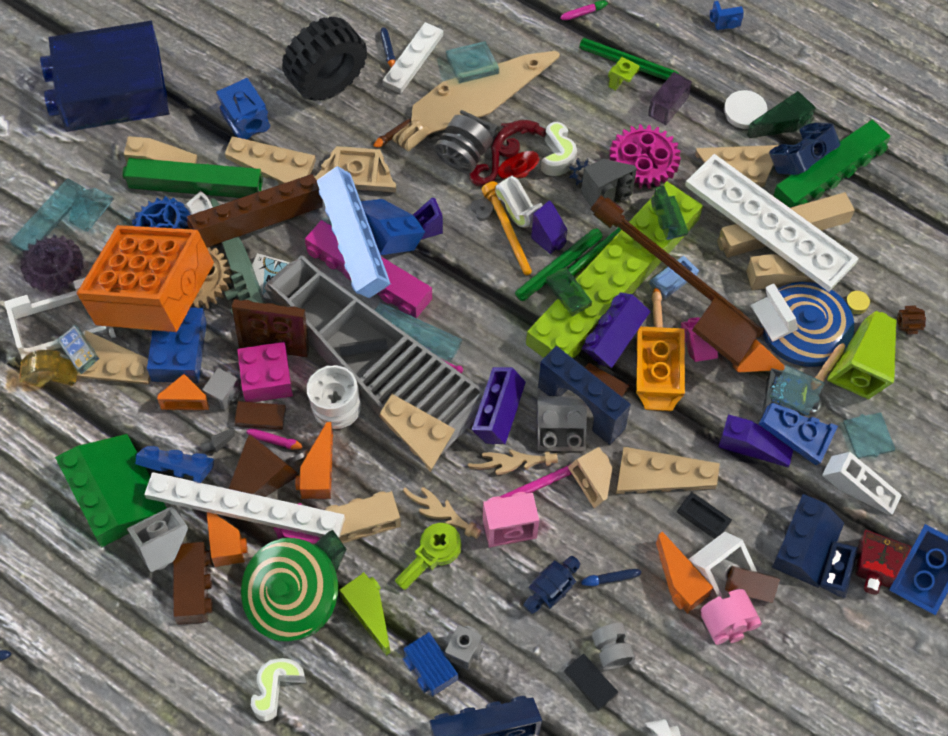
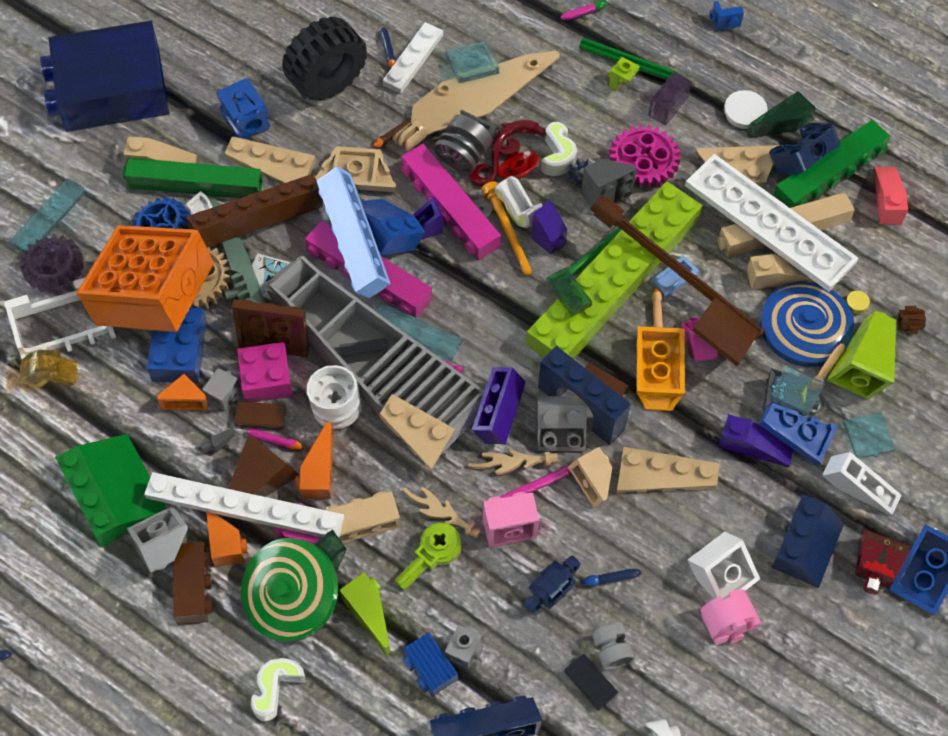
(78, 349): tile -> none
(88, 207): clear light blue slope -> none
(115, 363): tan wing -> none
(182, 464): blue wing -> none
(297, 456): flat silver piece -> none
(456, 207): none -> dark pink brick
(559, 263): green axle -> none
(615, 329): dark purple brick -> none
(668, 214): clear green bracket -> none
(684, 581): orange slope -> none
(704, 515): black tile -> none
(754, 583): reddish brown tile -> none
(758, 359): orange slope -> none
(775, 314): white panel -> none
(839, 569): dark blue slope -> none
(890, 195): none -> coral slope

